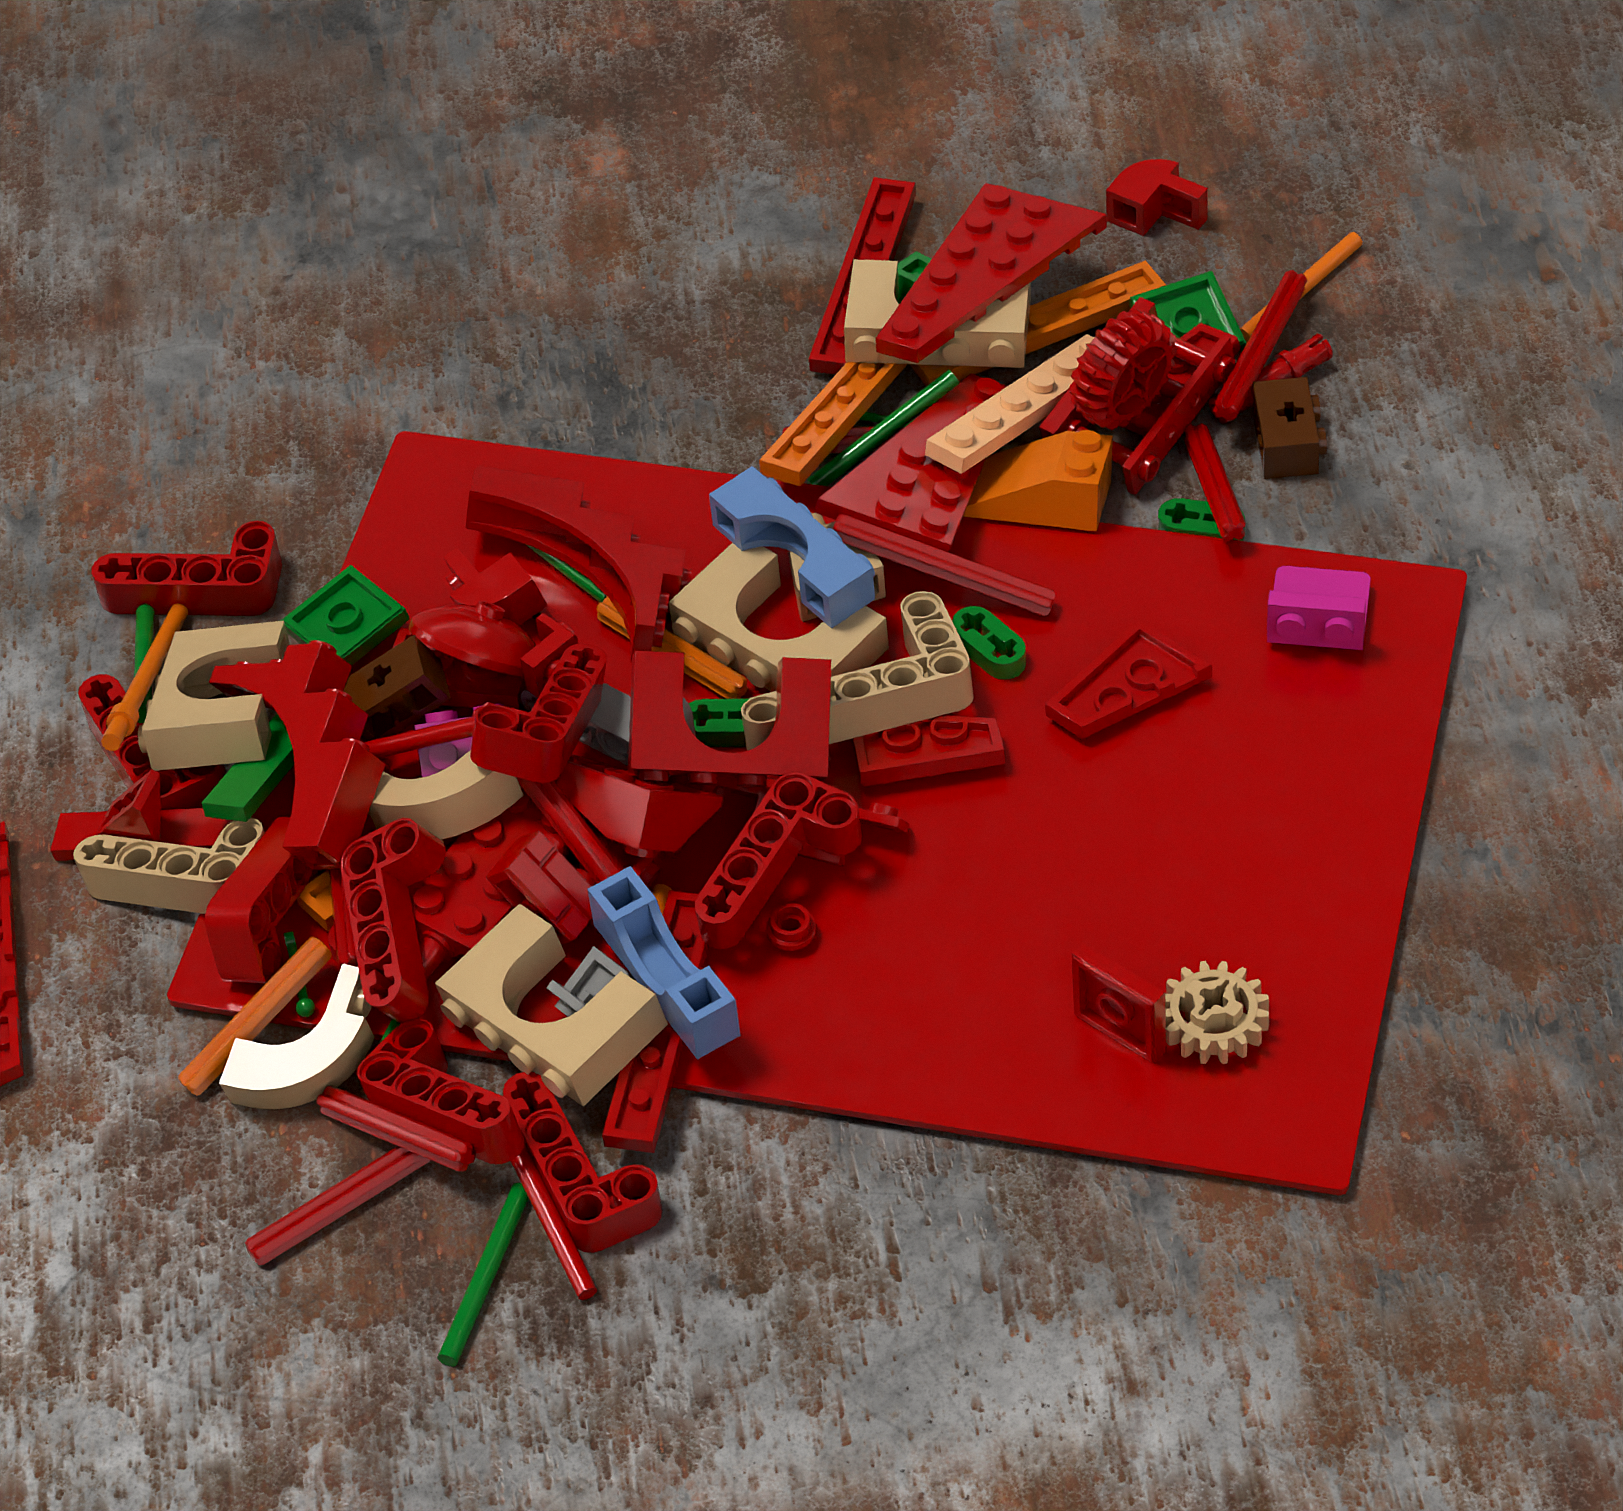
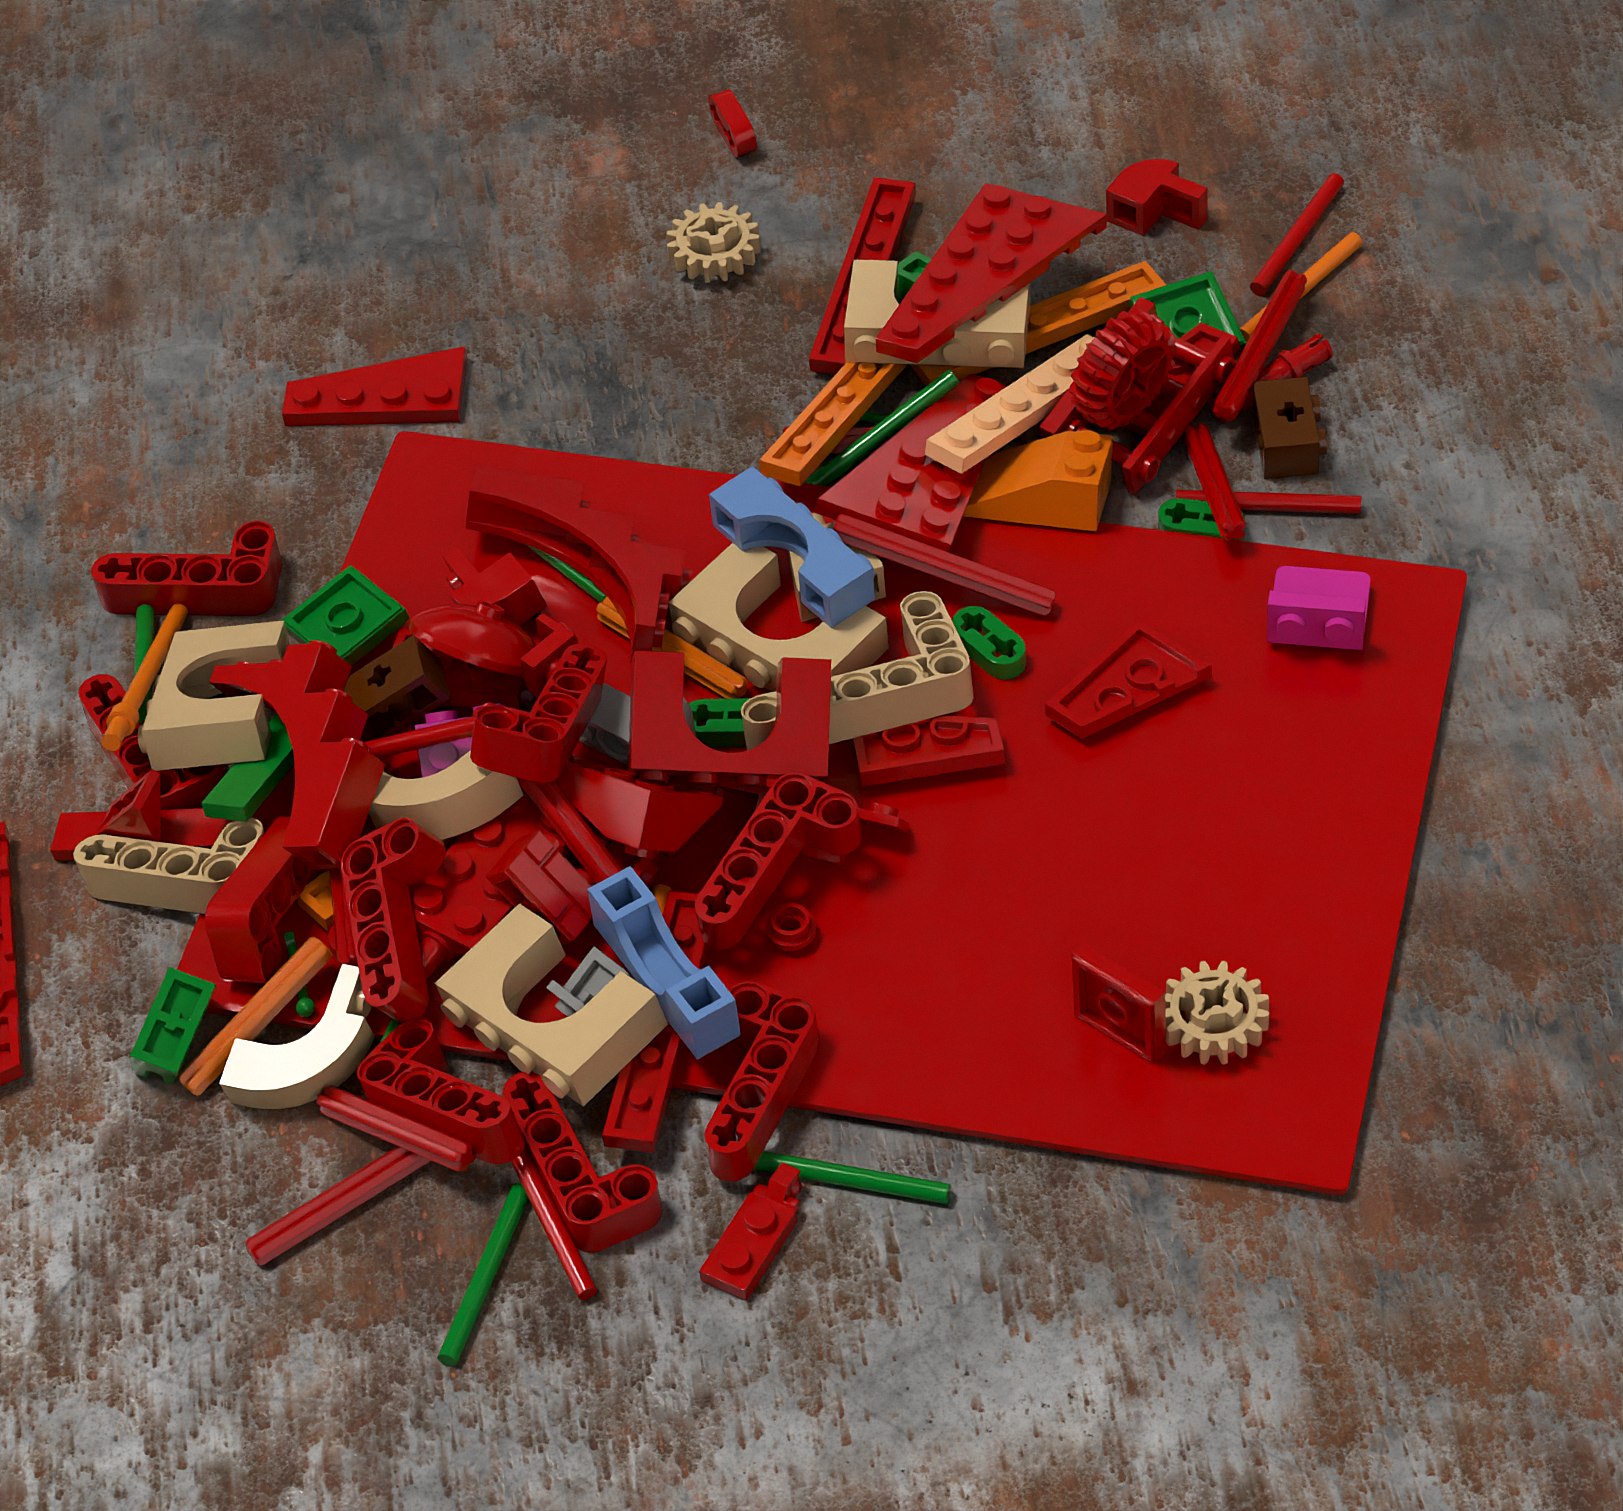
(171, 1025): none -> green hinge
(391, 392): none -> red wing
(713, 242): none -> tan gear
(732, 123): none -> red beam
(754, 1235): none -> red hinge
(771, 1045): none -> red beam
(858, 1177): none -> green bar
(1287, 501): none -> red bar
(1296, 234): none -> red bar

